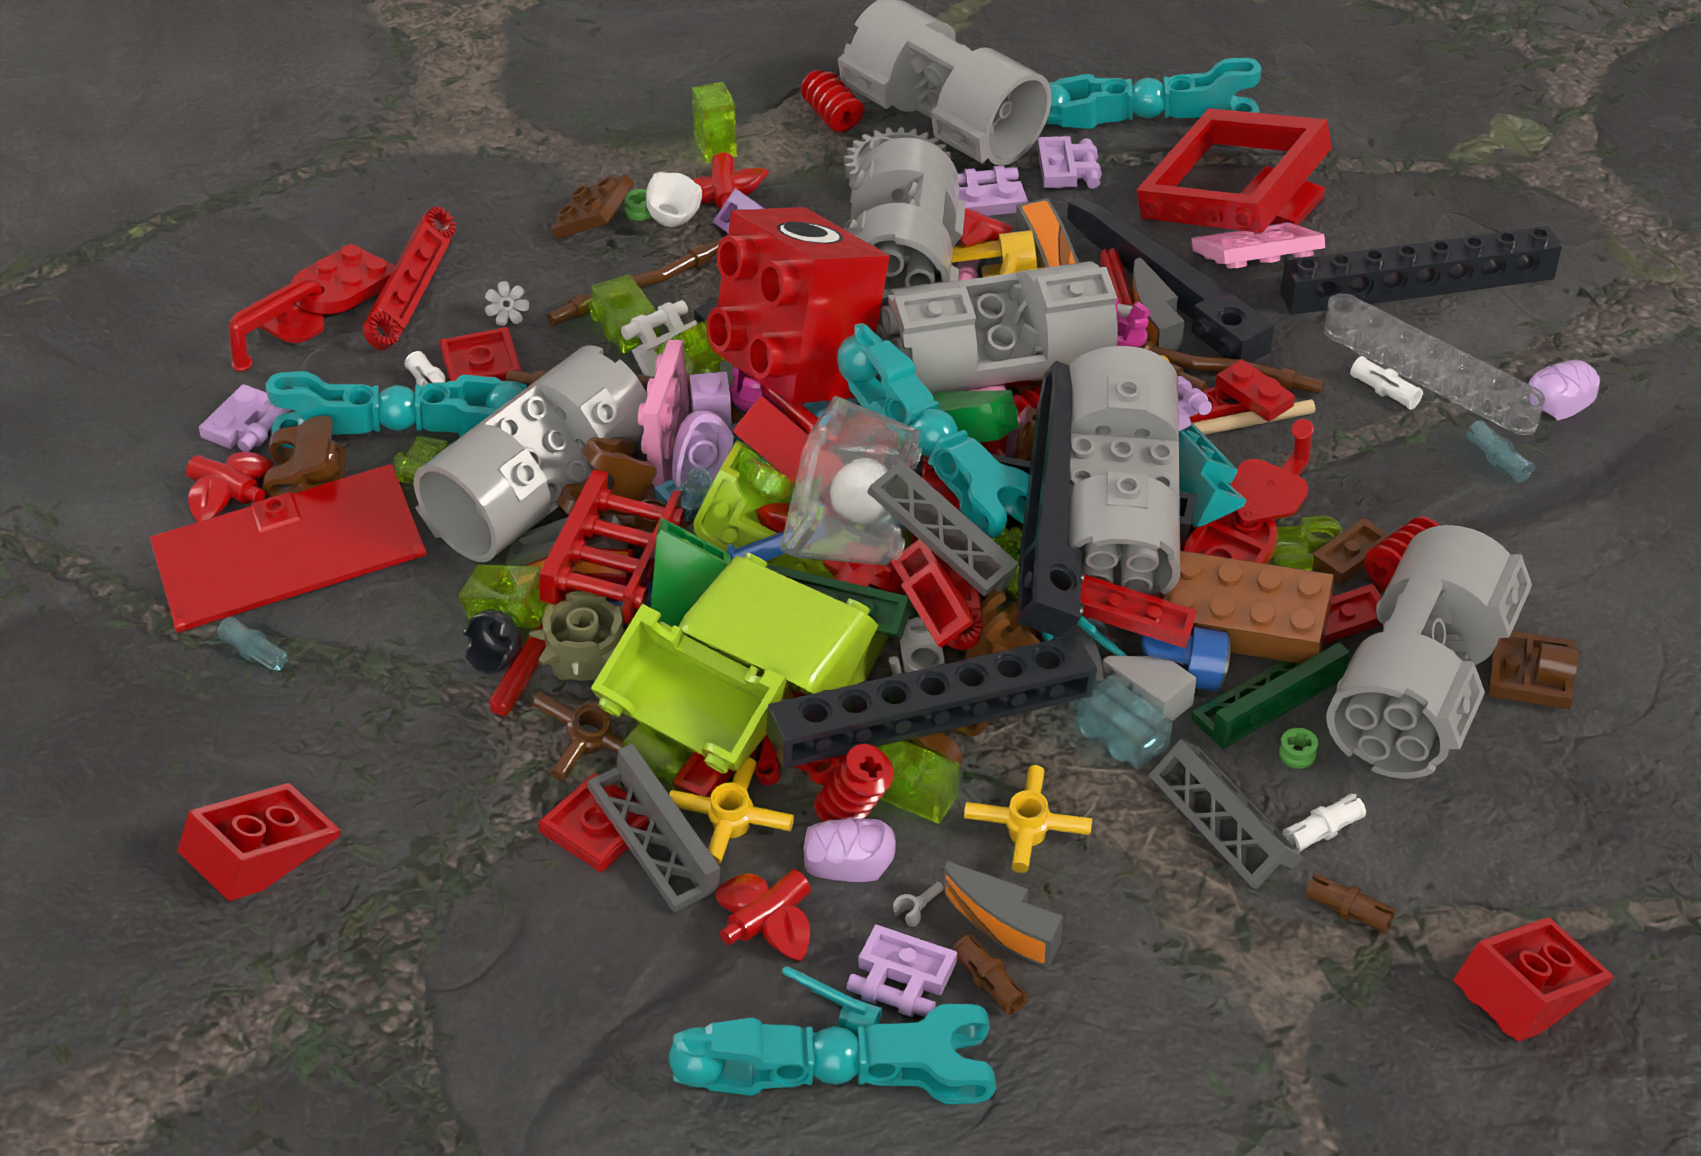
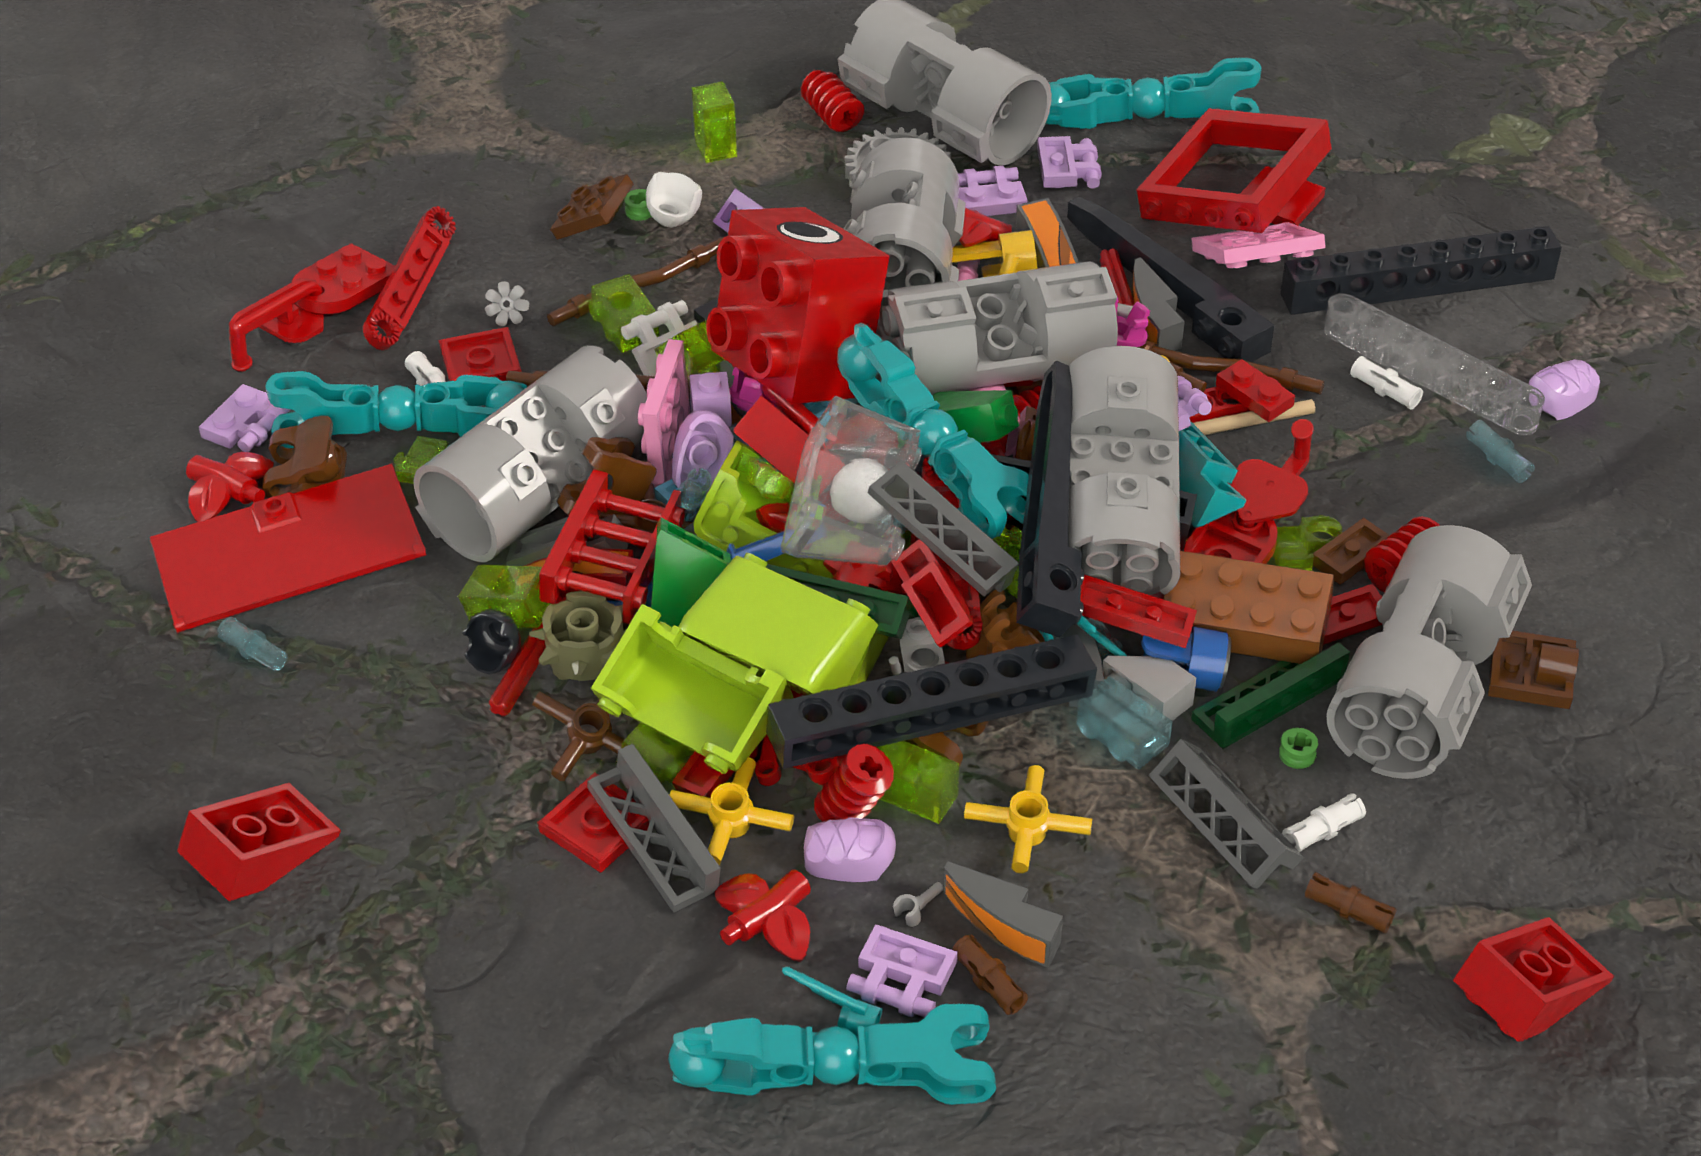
(724, 180): red plant -> none

